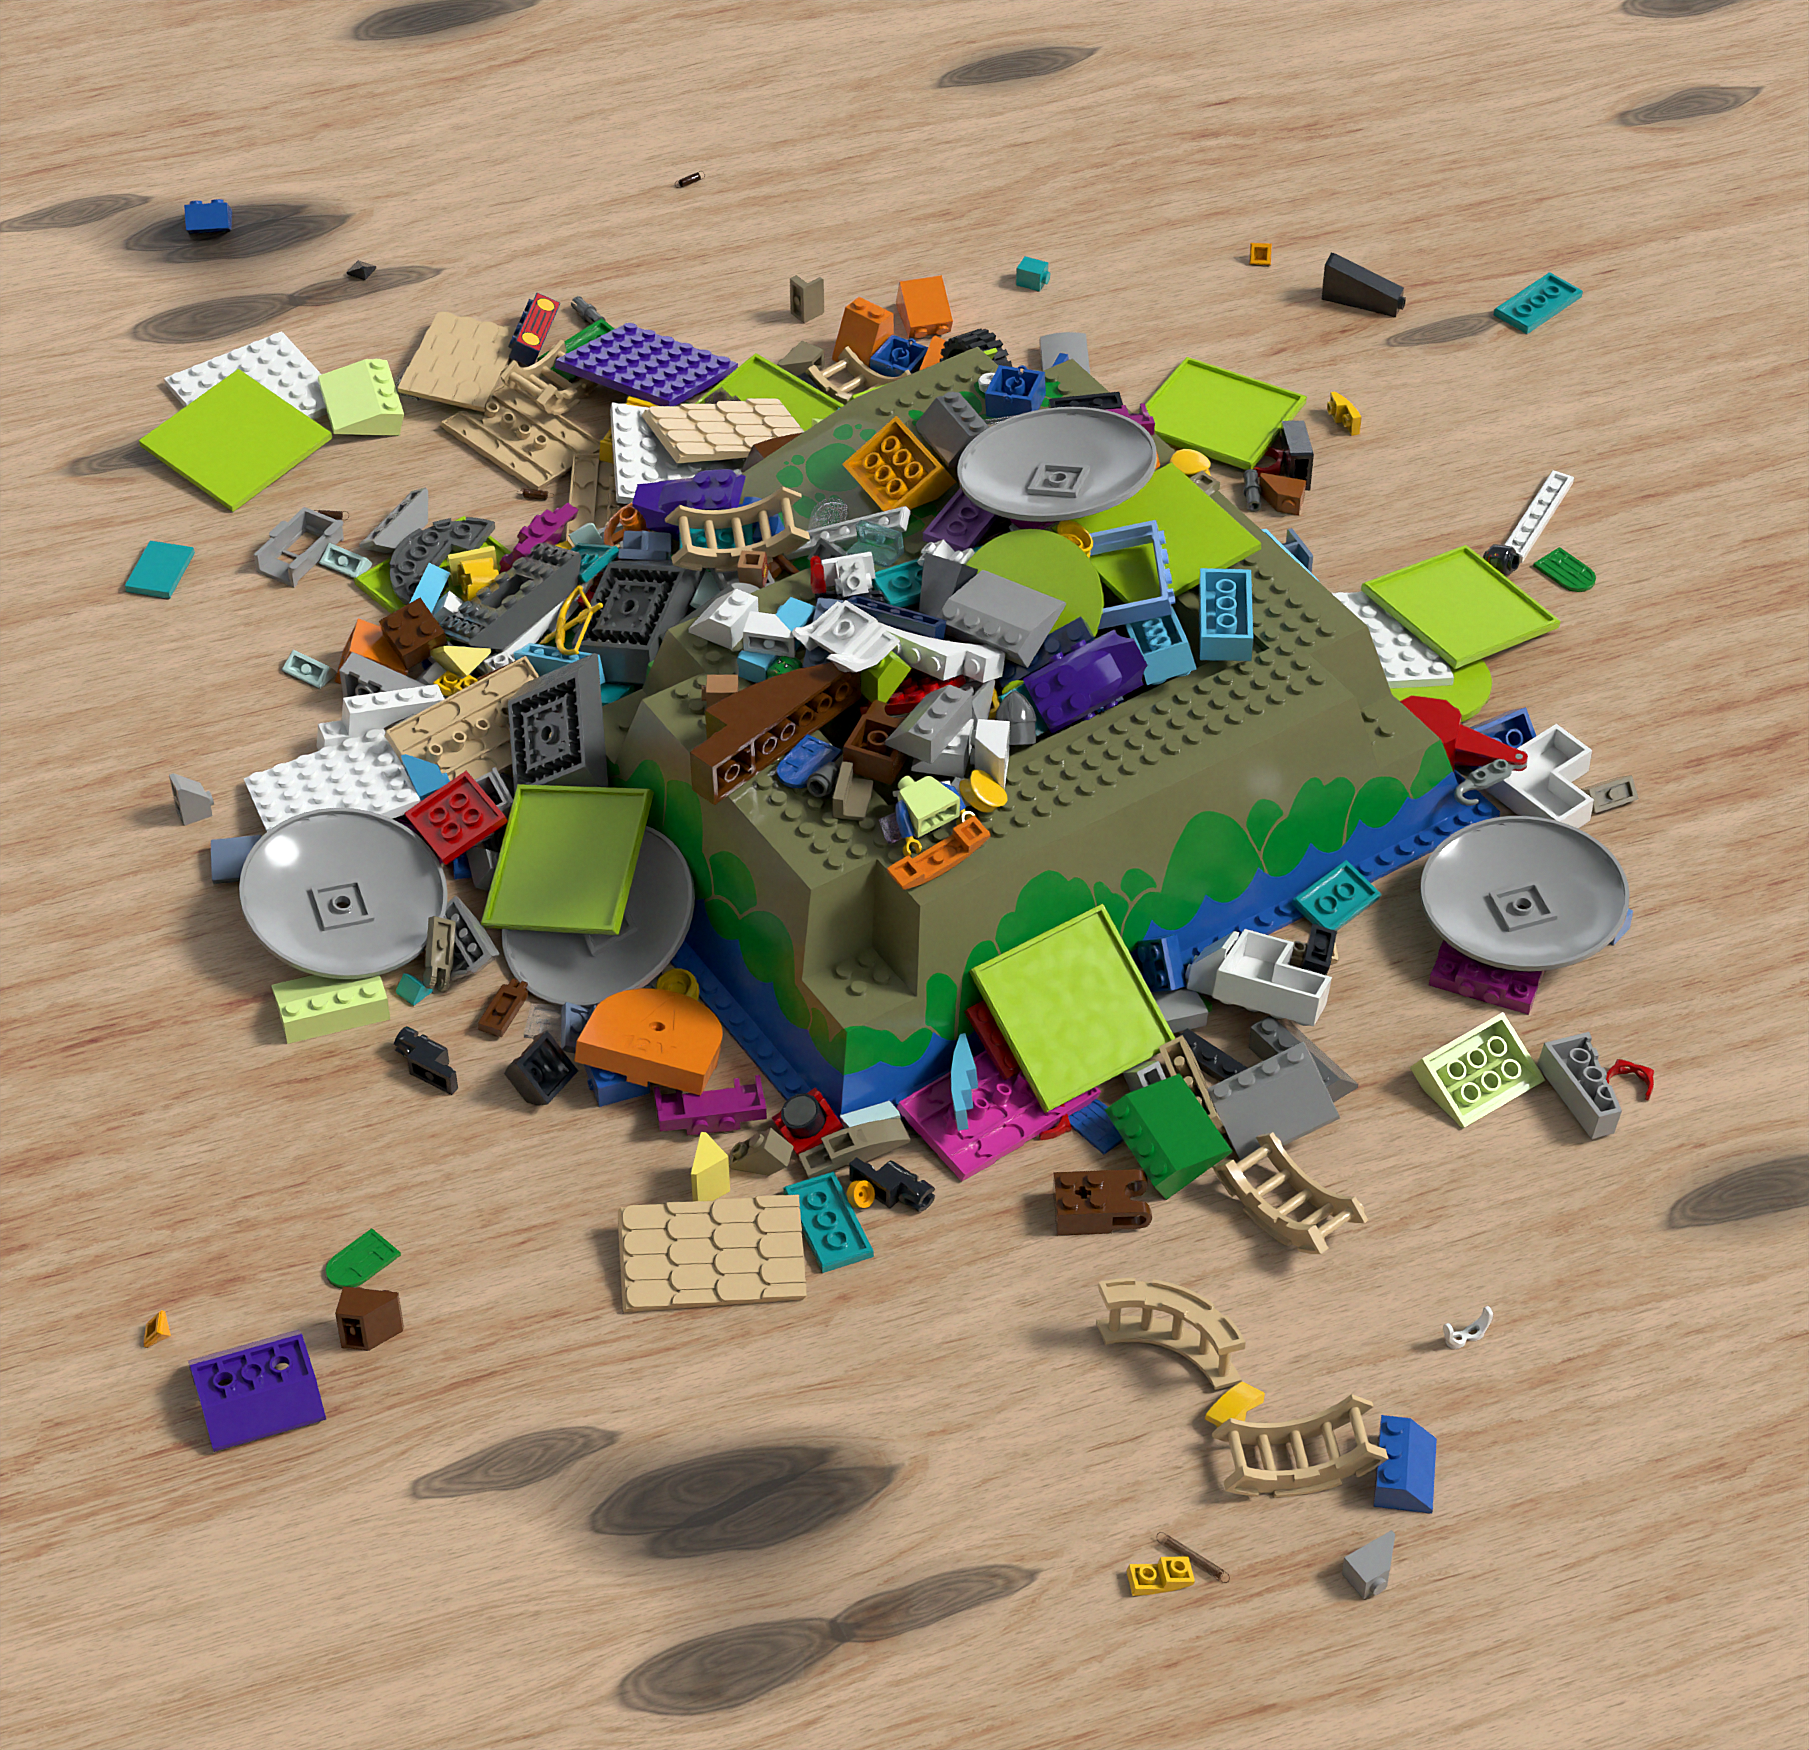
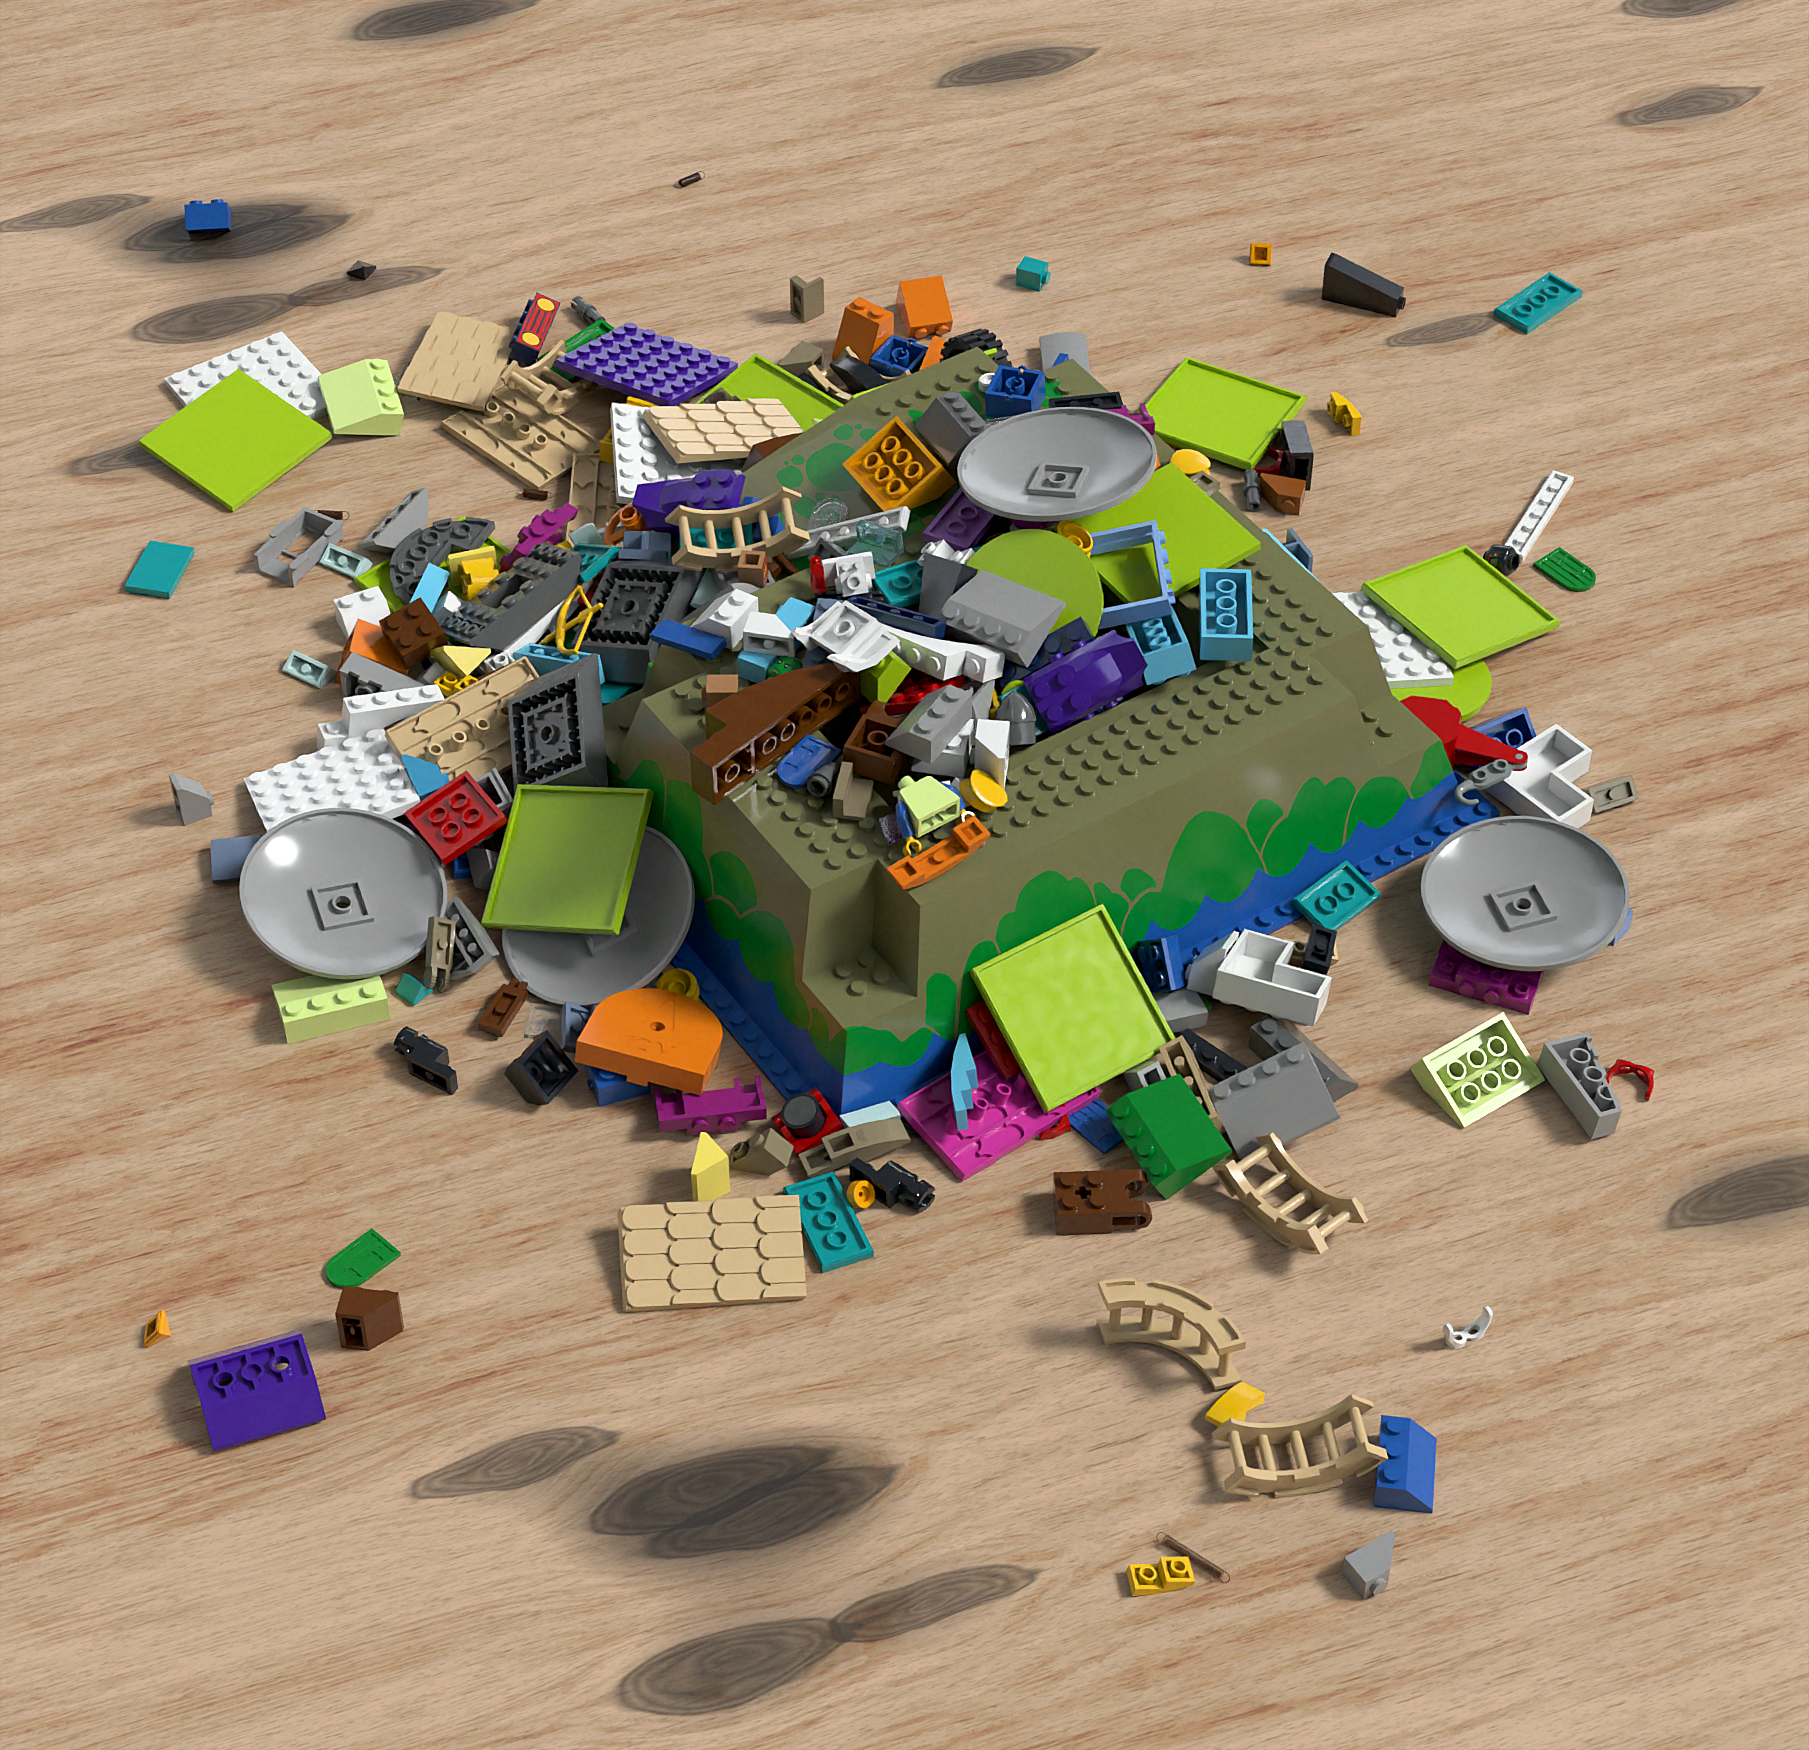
(366, 605): none -> white slope
(688, 639): none -> blue tile
(857, 374): none -> black slope

